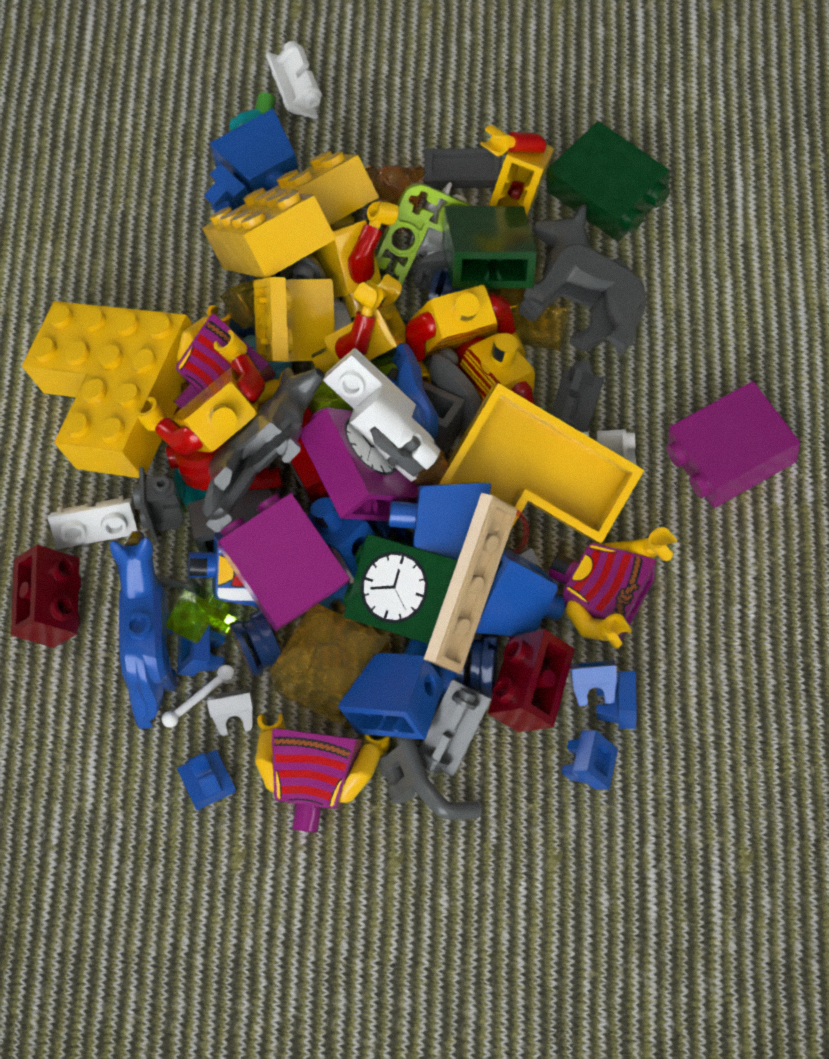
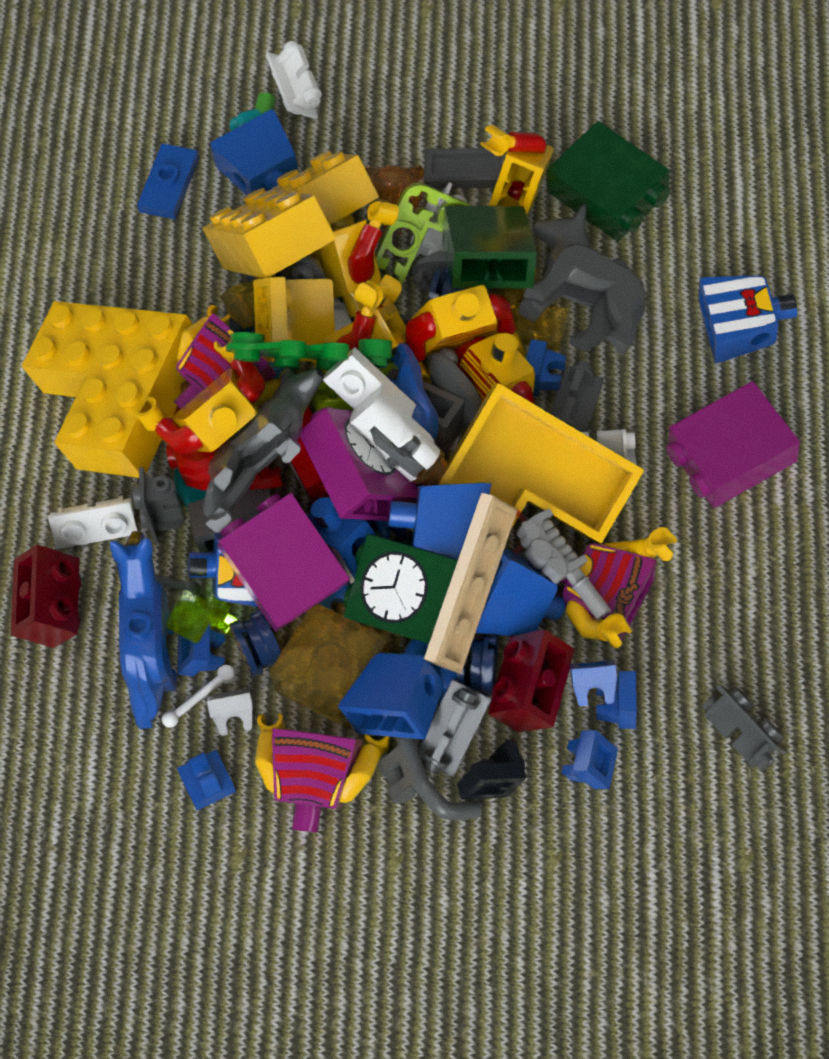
(168, 181): none -> blue plate
(226, 190): blue tile -> none
(287, 353): none -> green plant
(494, 776): none -> black bracket
(543, 361): none -> blue tile
(550, 553): none -> light grey piece
(741, 314): none -> torso
(757, 737): none -> dark grey hinge

